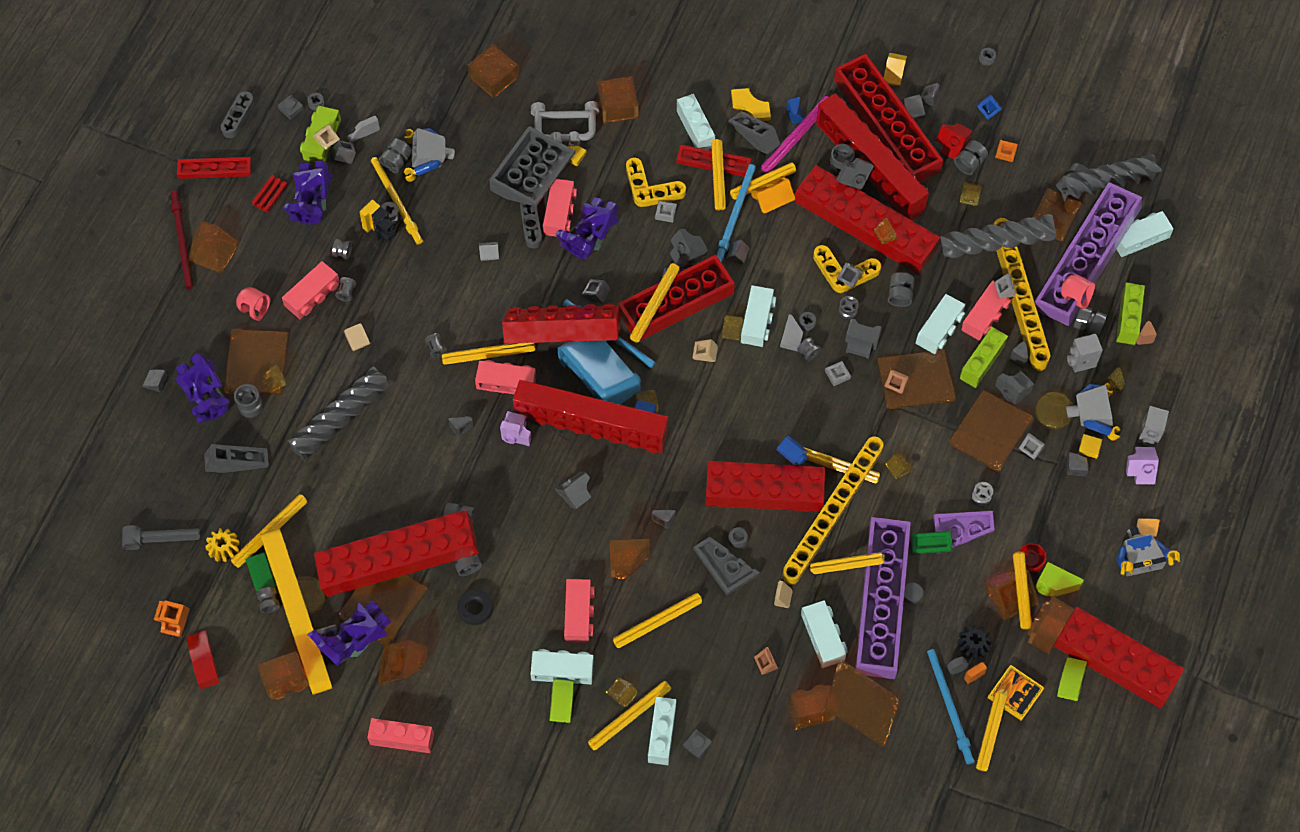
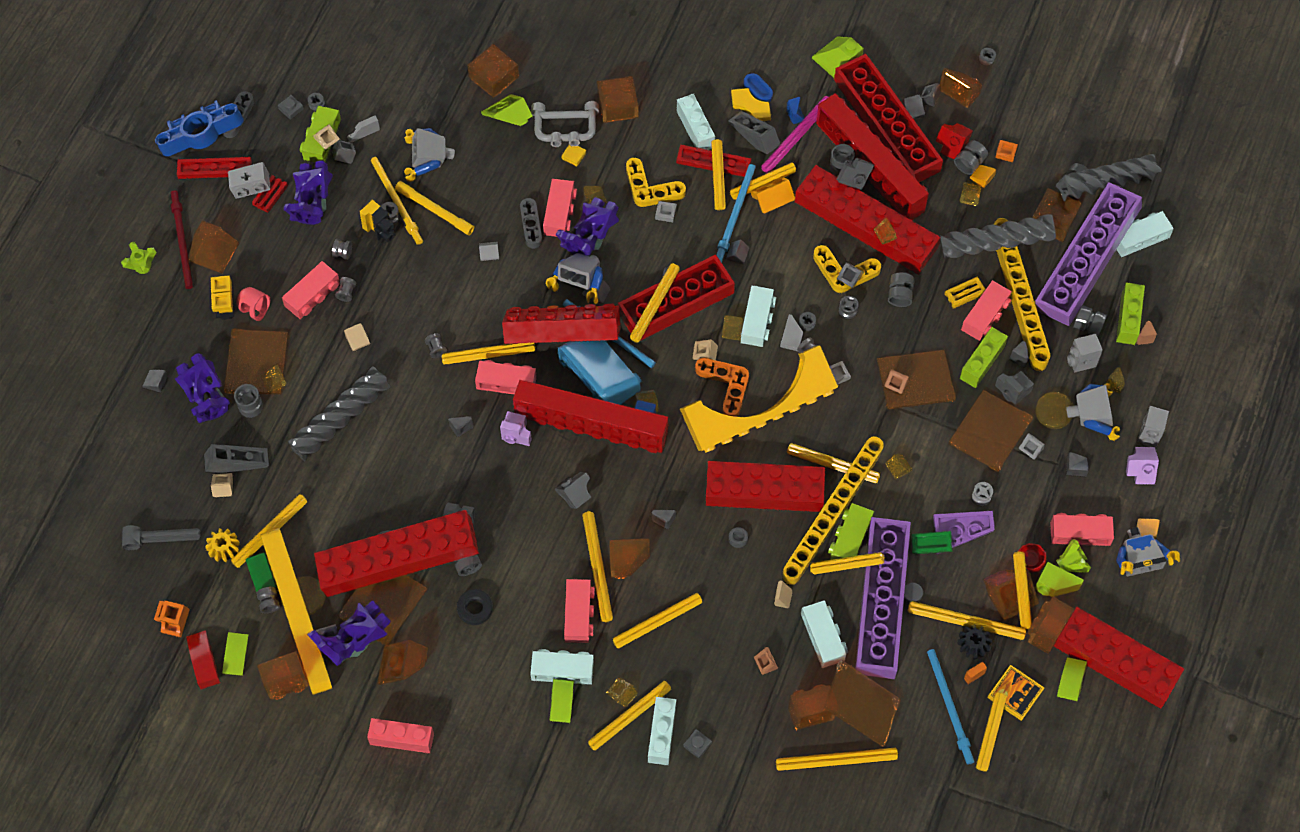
(140, 259): none -> lime rock
(179, 134): none -> blue piece
(222, 297): none -> yellow hips
(222, 485): none -> tan slope
(235, 653): none -> lime slope
(249, 180): none -> light grey brick
(395, 156): dark grey wheel -> none
(410, 193): none -> yellow piece
(509, 109): none -> lime slope
(530, 168): dark grey slope -> none
(579, 271): none -> light grey torso
(593, 191): none -> clear yellow slope
(597, 567): none -> yellow axle
(687, 248): dark grey brick -> none
(724, 567): dark grey wing -> none
(731, 377): none -> orange beam
(758, 87): none -> blue tile
(792, 451): blue brick -> none
(811, 381): none -> yellow arch
(836, 759): none -> yellow axle
(837, 53): none -> lime slope
(851, 533): none -> lime brick
(861, 338): dark grey piece -> none
(895, 69): yellow slope -> none
(941, 324): light aqua brick -> none
(952, 299): none -> yellow tile
(957, 665): dark grey tile -> none
(960, 86): none -> clear orange slope
(966, 620): none -> yellow axle
(983, 175): none -> light orange slope
(988, 106): blue slope -> none
(1005, 286): light grey slope -> none
(1073, 559): none -> lime rock
(1075, 287): coral helmet -> none
(1084, 528): none -> coral brick
(1090, 446): yellow tile -> none

